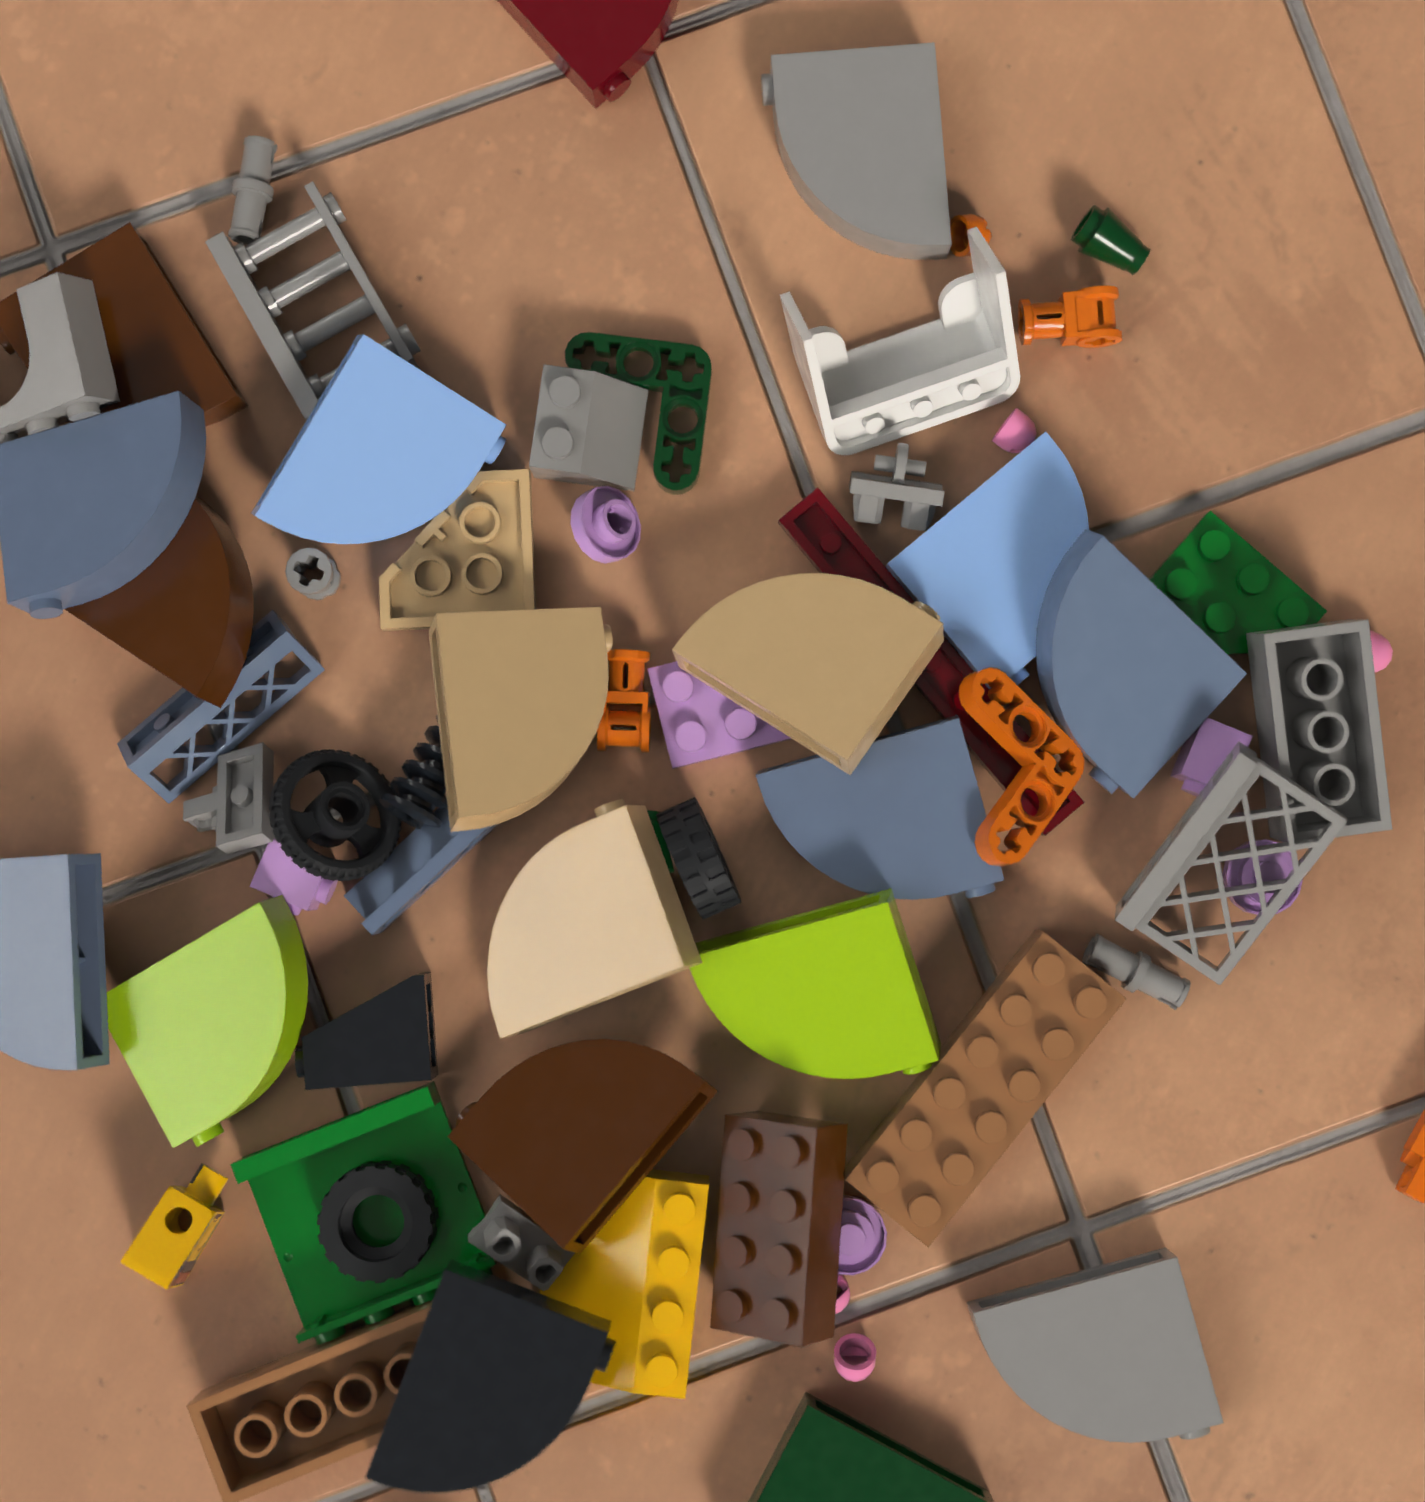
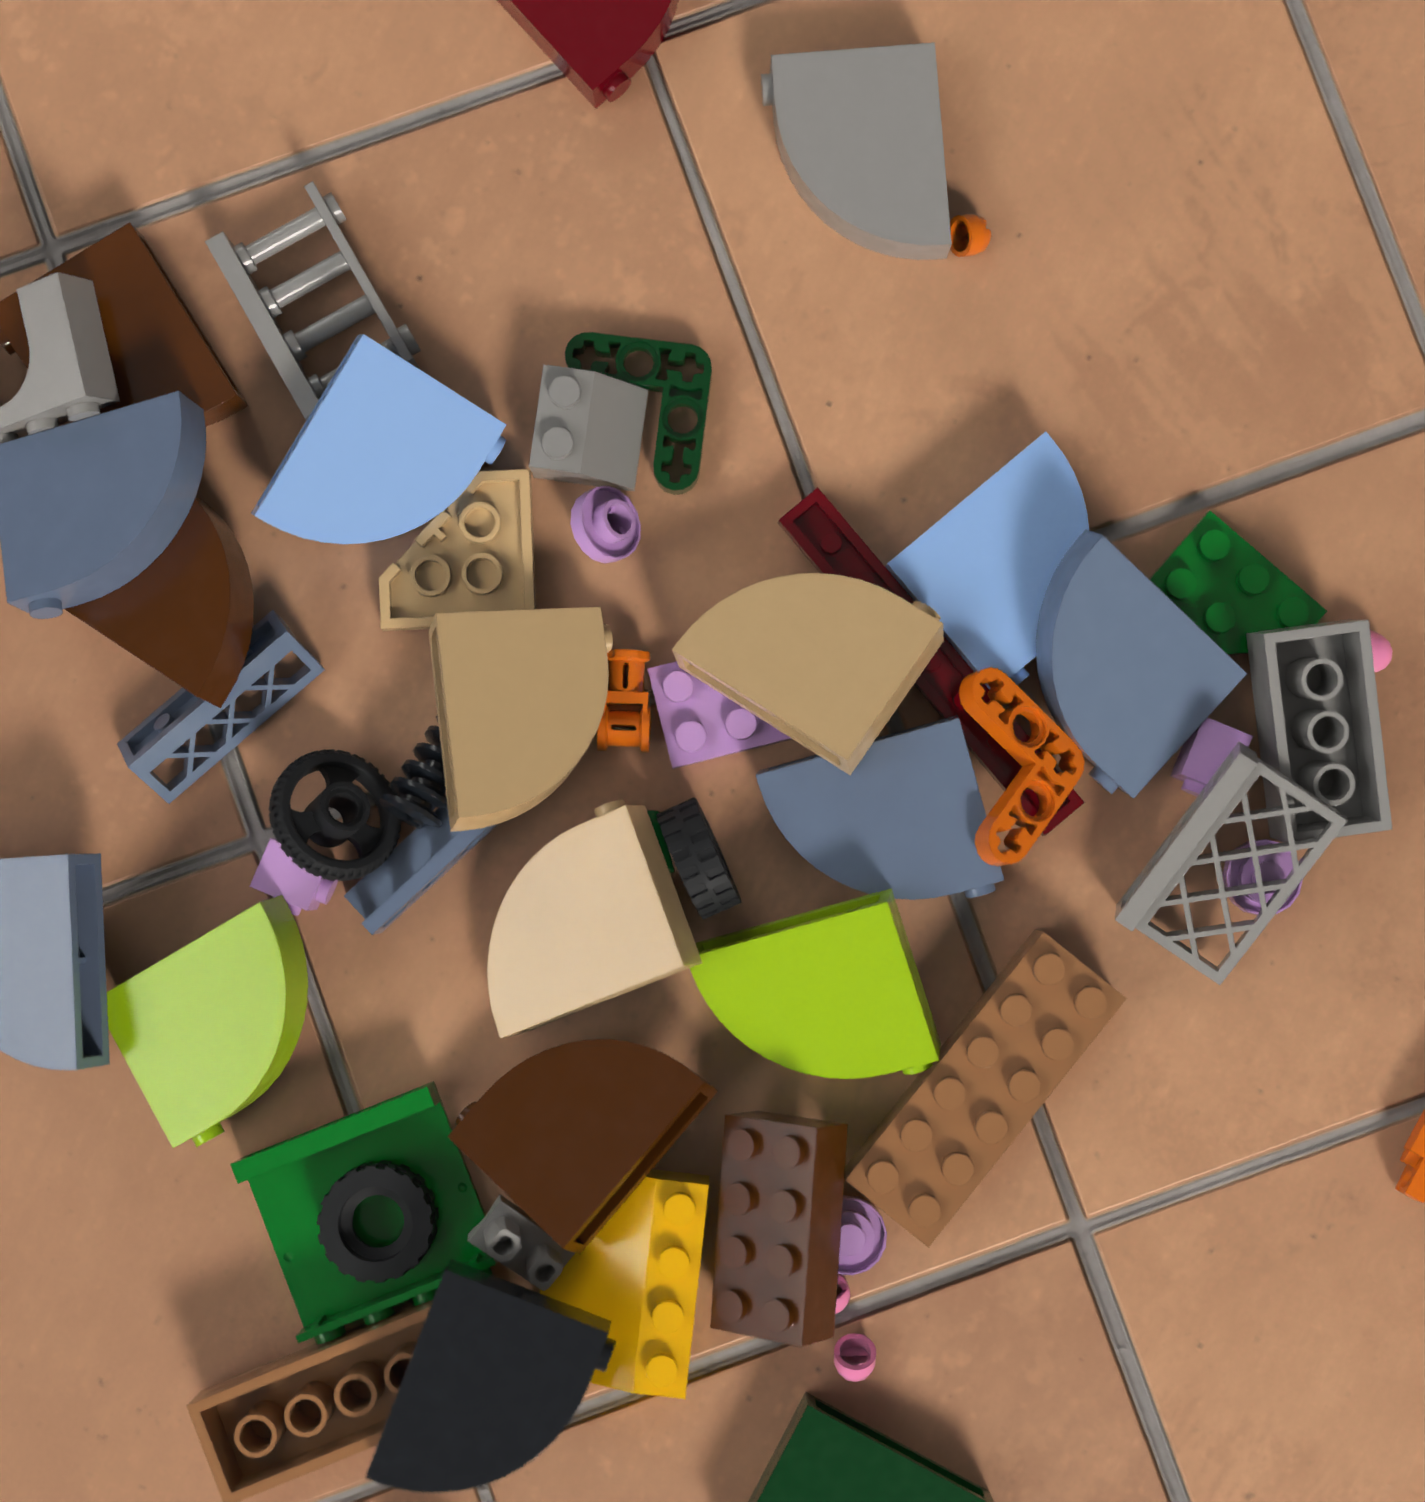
(162, 1247): yellow torso -> none
(239, 801): light grey hinge -> none
(252, 189): light grey pin -> none
(311, 559): light grey bush -> none
(375, 1042): black slope -> none
(917, 374): white windscreen -> none
(918, 496): light grey hips -> none
(1016, 432): bright pink hinge -> none
(1077, 318): orange connector -> none
(1105, 1350): light grey brick -> none
(1109, 240): dark green cone -> none
(1136, 971): light grey pin -> none

